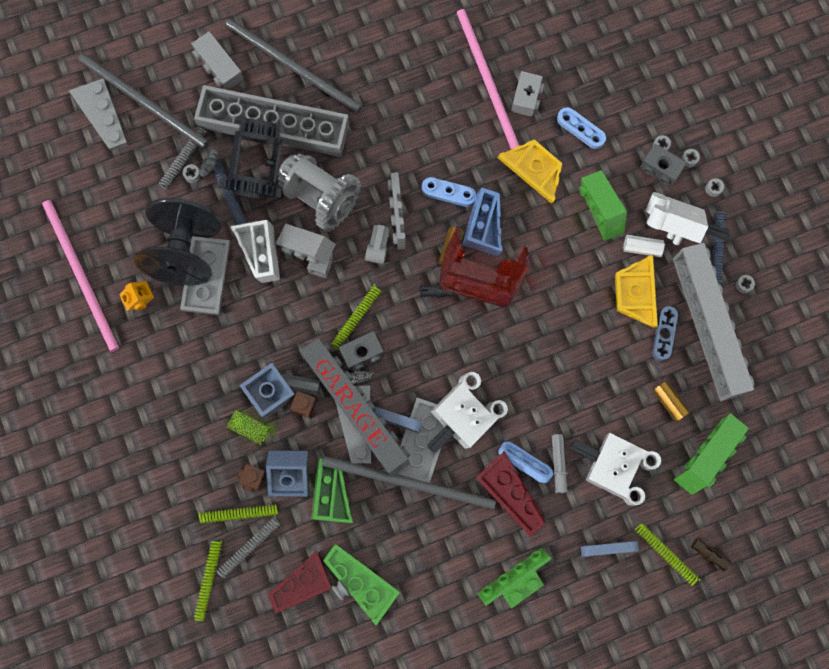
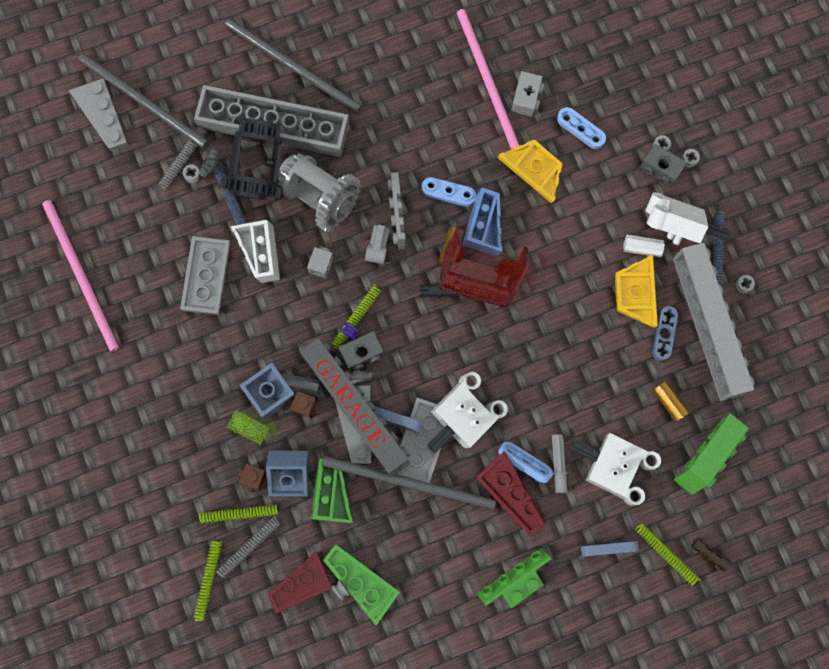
(136, 295): light orange brick -> none
(182, 221): black piece -> none
(216, 61): light grey brick -> none
(305, 244): light grey brick -> none
(350, 331): none -> dark purple bush
(604, 205): bright green wedge -> none
(715, 181): light grey bush -> none

